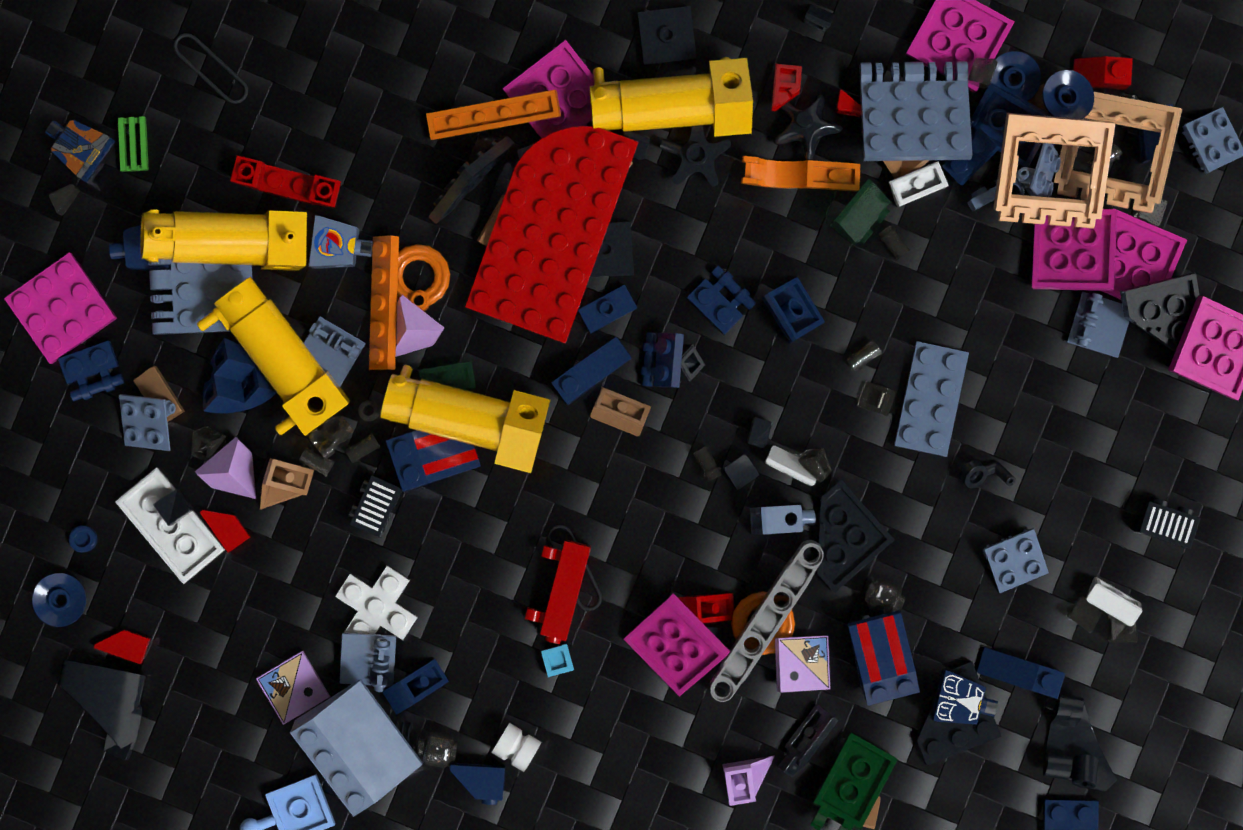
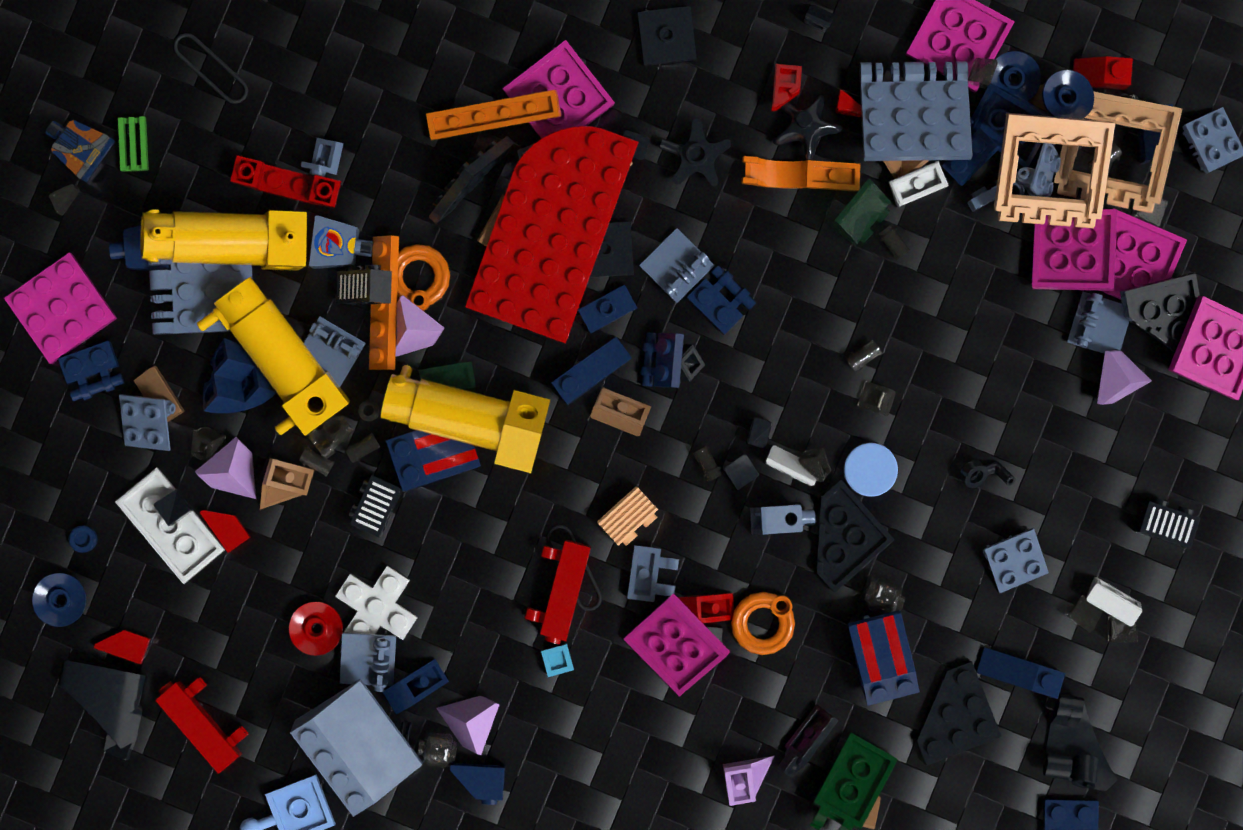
(199, 725): none -> red brick
(293, 687): tile -> none
(305, 638): none -> red dish
(325, 158): none -> sand blue bracket
(364, 286): none -> black brick
(470, 721): none -> lavender slope
(516, 747): white wheel -> none
(628, 516): none -> light nougat brick
(644, 574): none -> sand blue plate
(677, 101): yellow piece -> none
(677, 265): none -> sand blue hinge
(766, 621): light grey beam -> none
(793, 310): dark blue slope -> none
(802, 663): tile -> none
(870, 469): none -> light blue tile
(931, 399): sand blue plate -> none
(960, 700): dark blue torso -> none
(1119, 377): none -> lavender slope

